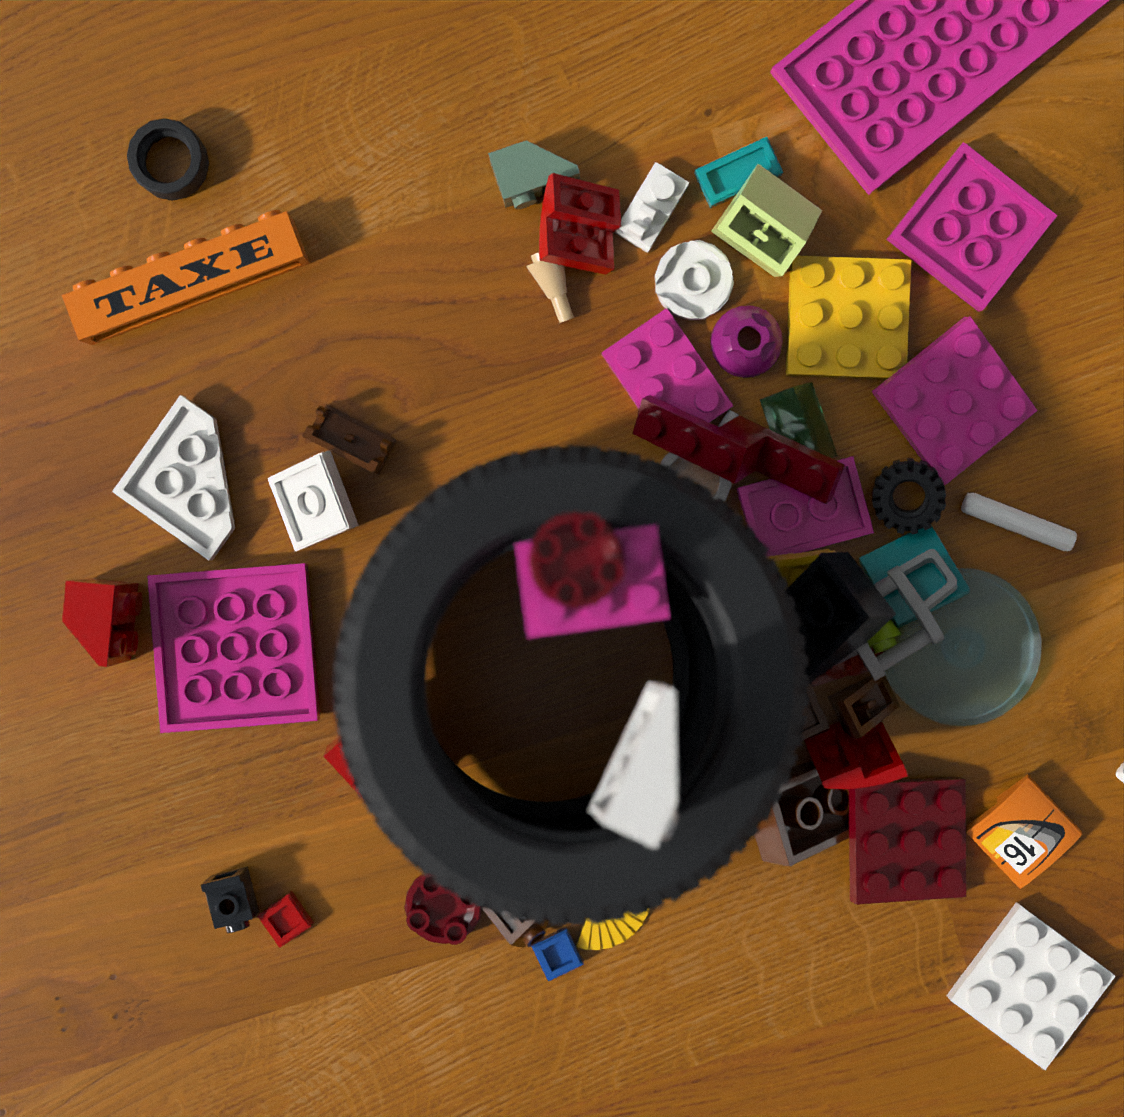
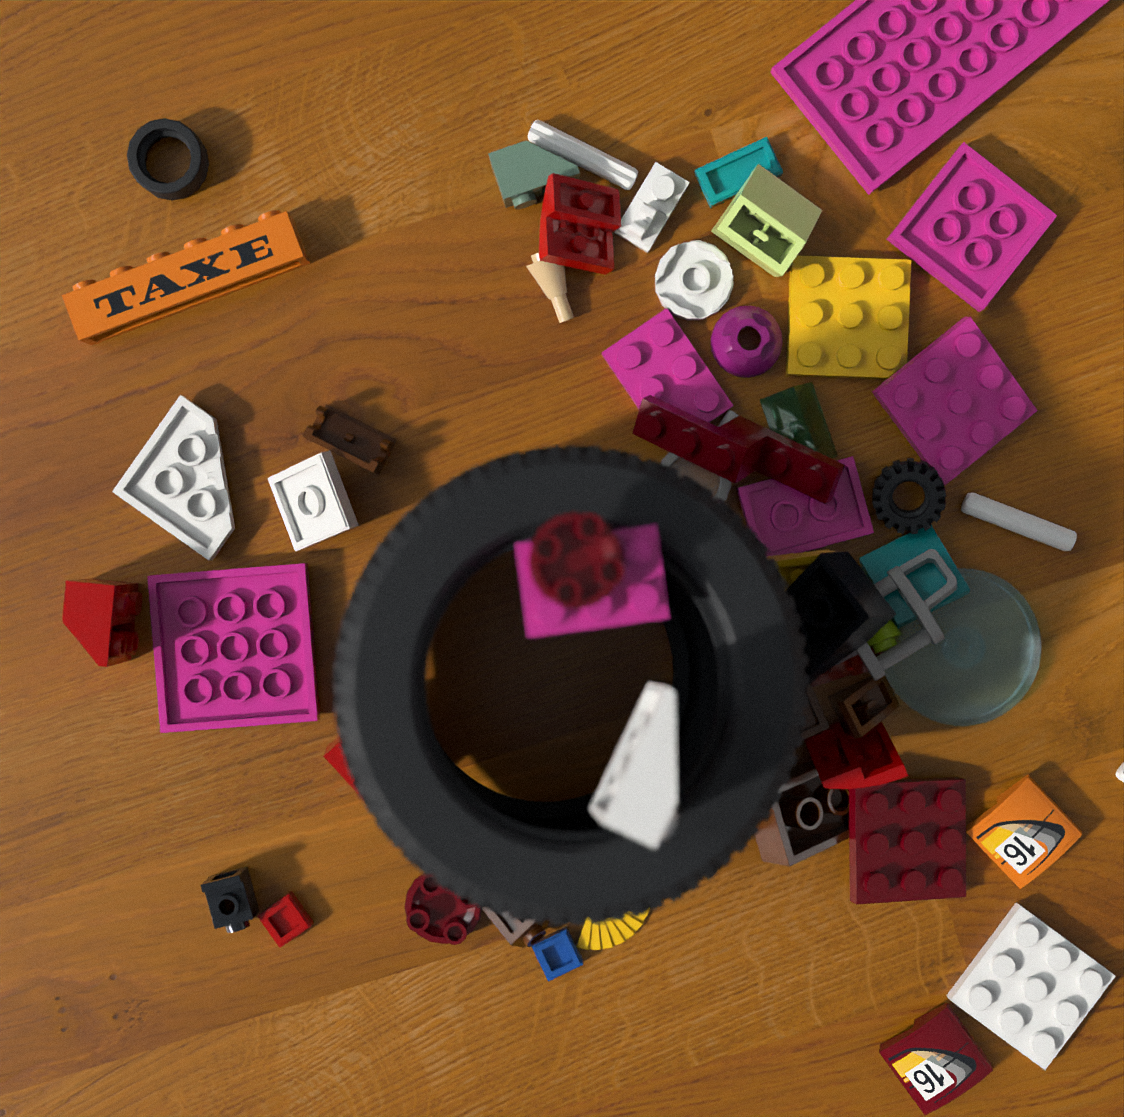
(582, 154): none -> white axle
(936, 1059): none -> dark red slope

